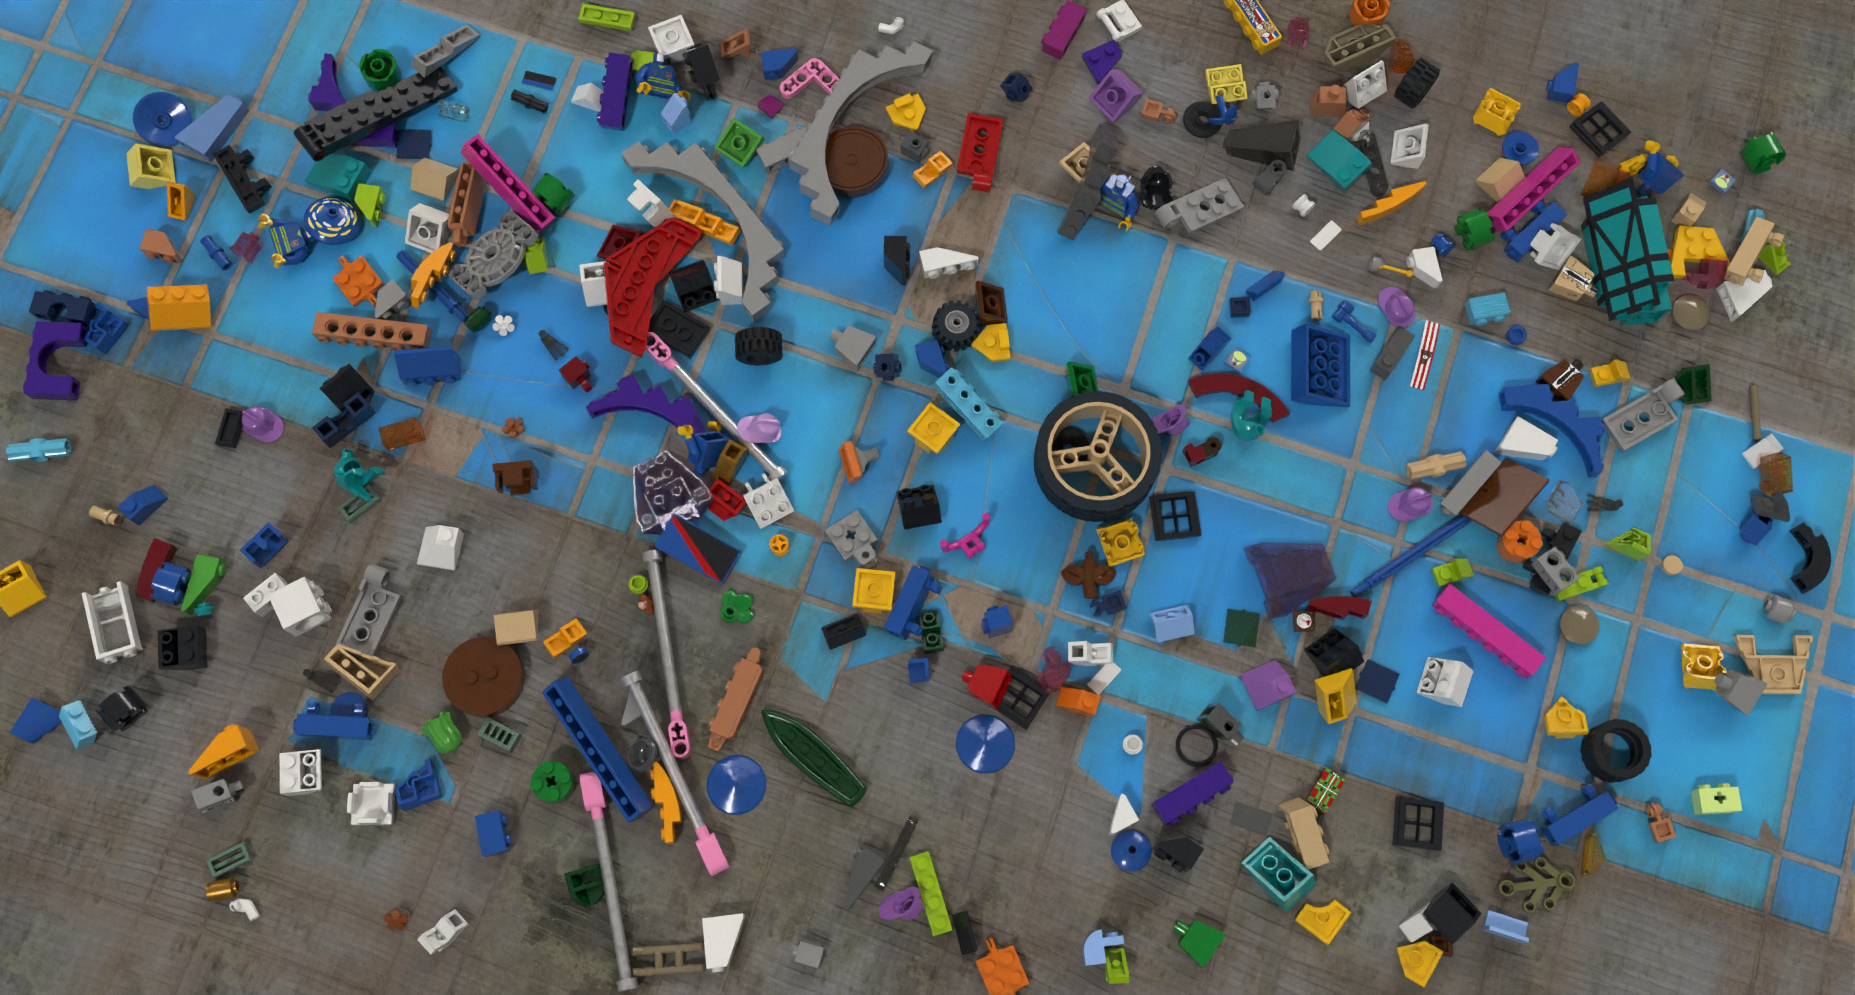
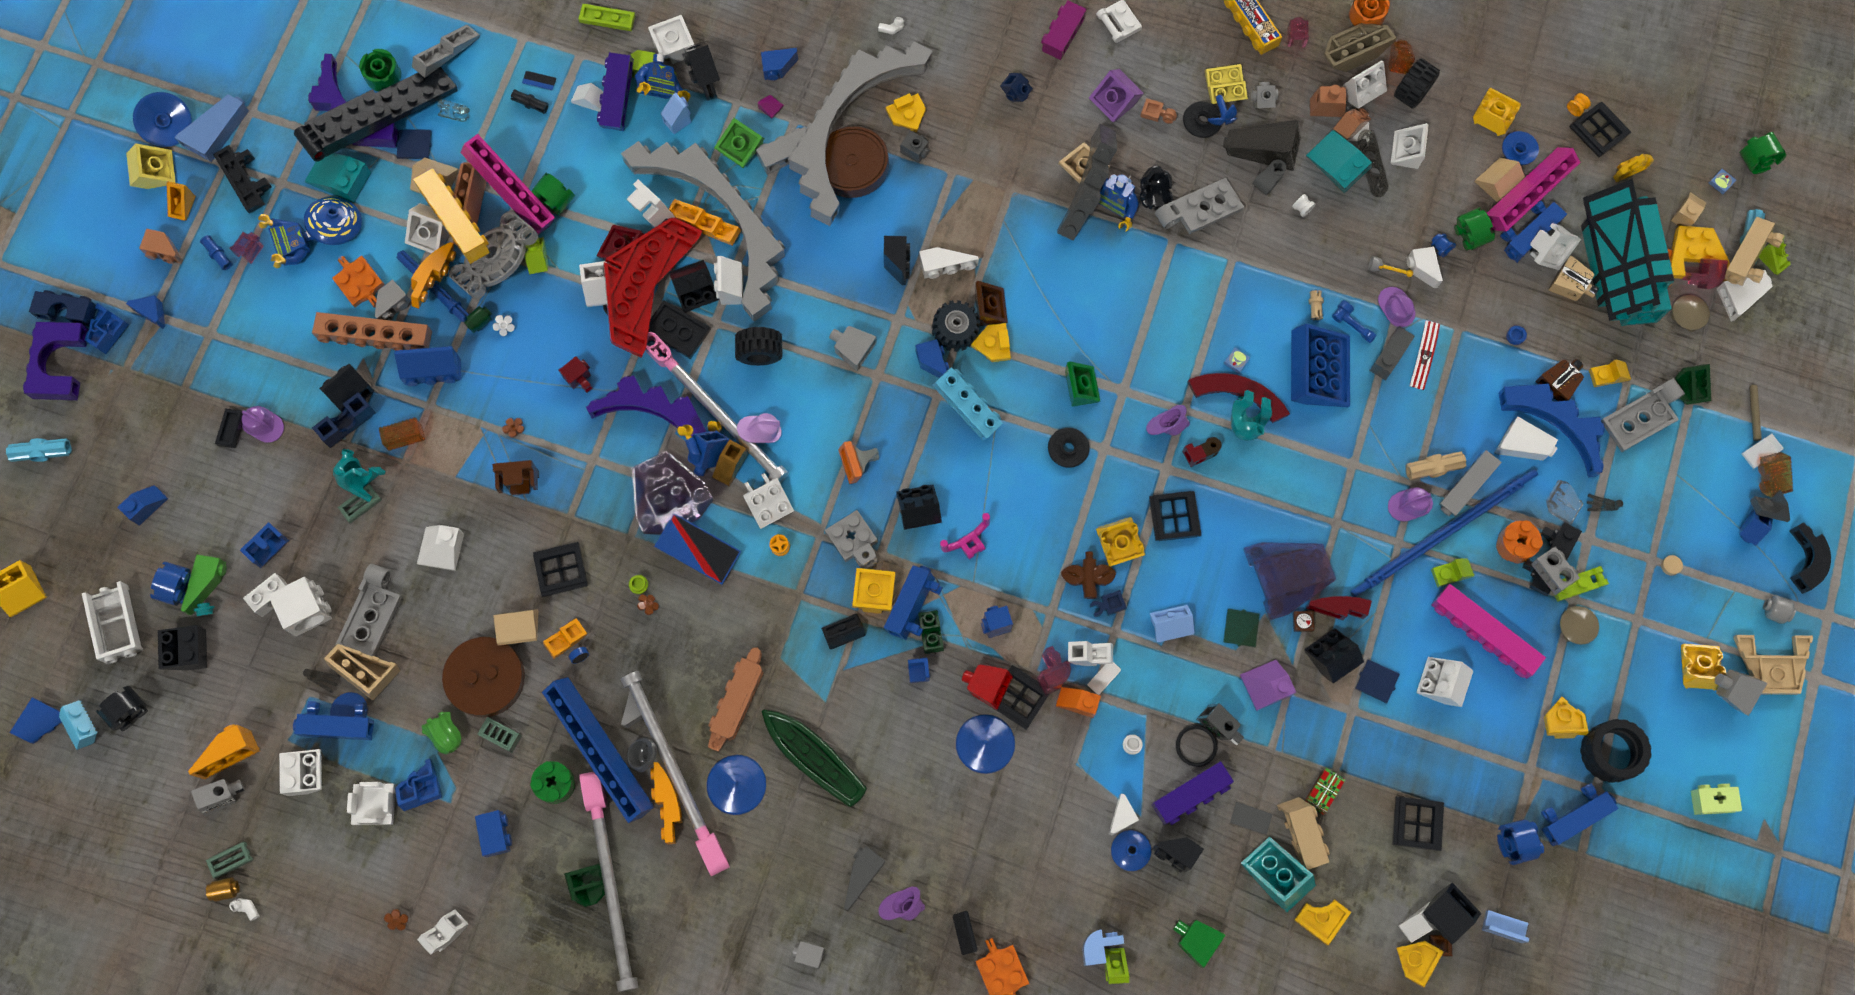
(107, 516): tan pin -> none
(157, 554): dark red slope -> none
(178, 307): light orange slope -> none
(370, 201): lime slope -> none
(451, 215): none -> yellow brick
(549, 341): clear smoke piece -> none
(563, 586): none -> black piece
(652, 559): flat silver piece -> none
(658, 952): dark tan piece -> none
(720, 939): white slope -> none
(725, 501): red slope -> none
(736, 45): nougat slope -> none
(738, 605): green plate -> none
(811, 75): bright pink beam -> none
(887, 366): dark blue brick -> none
(896, 854): clear smoke beam -> none
(930, 893): lime plate -> none
(932, 170): light orange slope -> none
(933, 429): yellow panel -> none
(983, 164): red hinge -> none
(1102, 59): dark purple wing -> none
(1112, 411): wheel -> none
(1210, 348): blue slope -> none
(1239, 307): dark blue tile -> none
(1265, 284): blue slope -> none
(1325, 235): white sticker -> none
(1336, 695): yellow slope -> none
(1395, 200): light orange slope -> none
(1487, 308): medium azure brick -> none
(1507, 496): reddish brown container -> none
(1540, 884): olive plant -> none
(1563, 84): blue slope -> none
(1592, 854): clear yellow slope -> none
(1603, 177): clear orange hinge -> none
(1632, 543): lime slope -> none
(1659, 172): blue torso -> none
(1660, 828): nougat plate -> none

